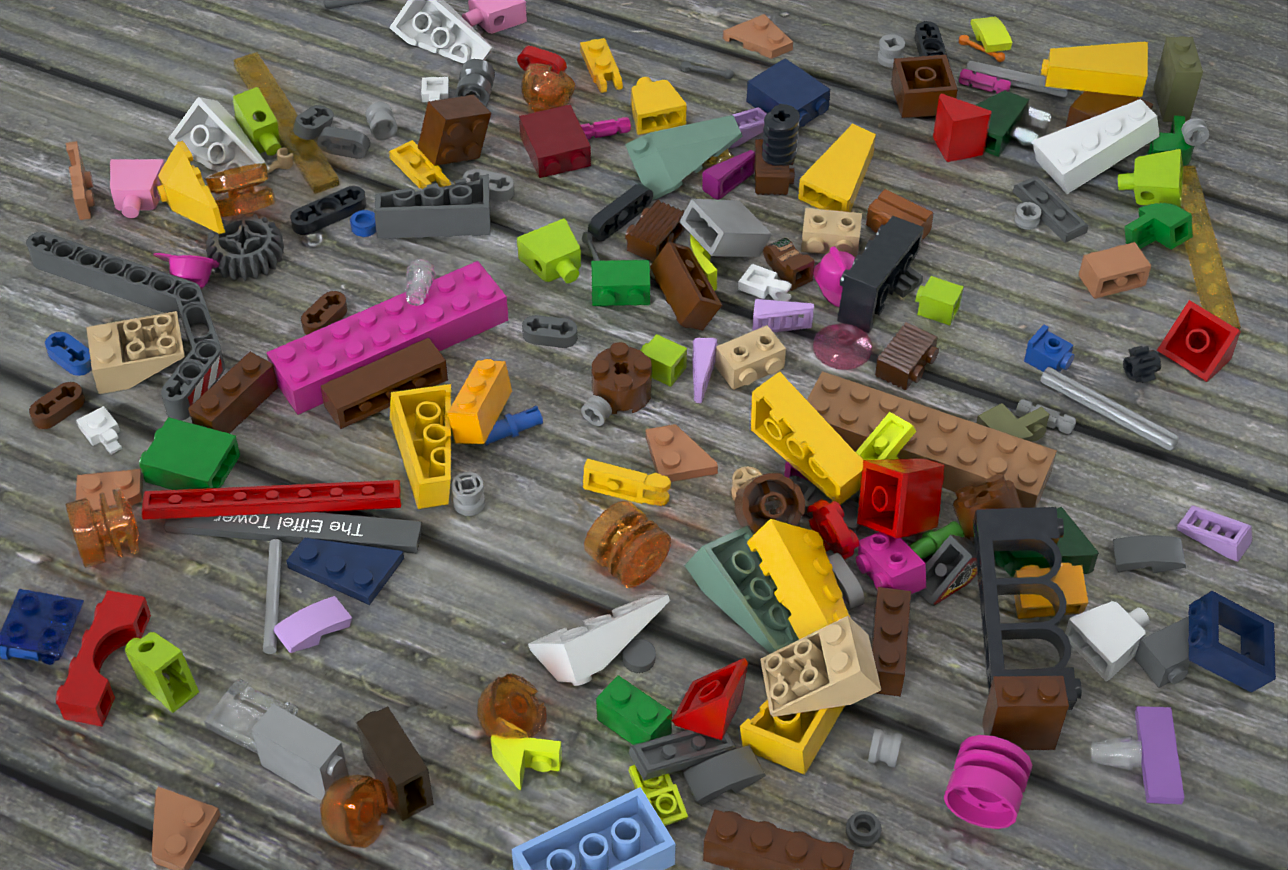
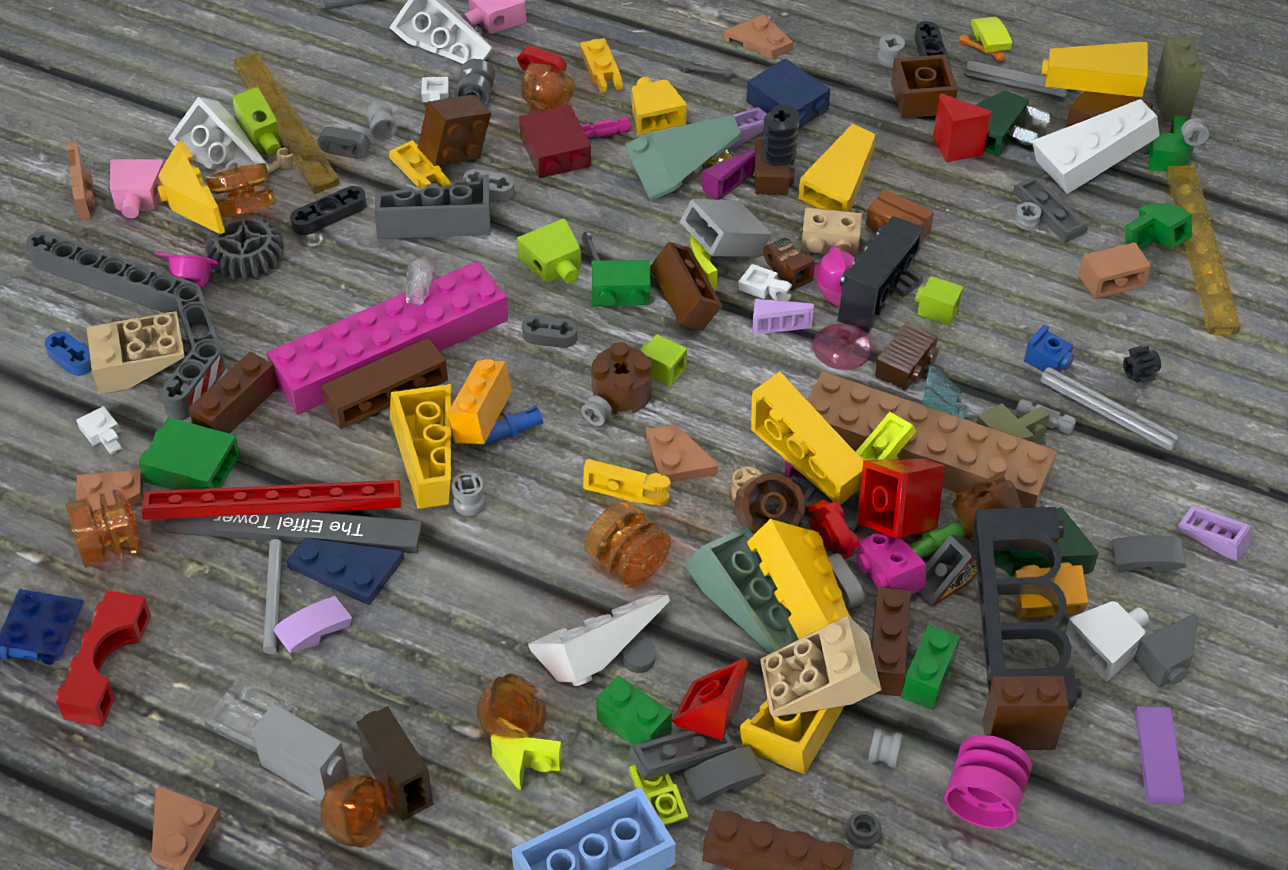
(56, 405): reddish brown beam -> none
(156, 656): lime torso -> none
(312, 121): dark grey beam -> none
(322, 312): reddish brown beam -> none
(363, 223): blue tile -> none
(620, 212): black beam -> none
(654, 230): reddish brown brick -> none
(703, 362): lavender slope -> none
(750, 357): tan brick -> none
(930, 667): none -> green brick
(943, 394): none -> clear light blue slope
(983, 81): dark pink axle -> none
(1117, 752): clear cone -> none
(1156, 178): lime torso -> none
(1200, 341): red slope -> none
(1257, 658): dark blue window -> none

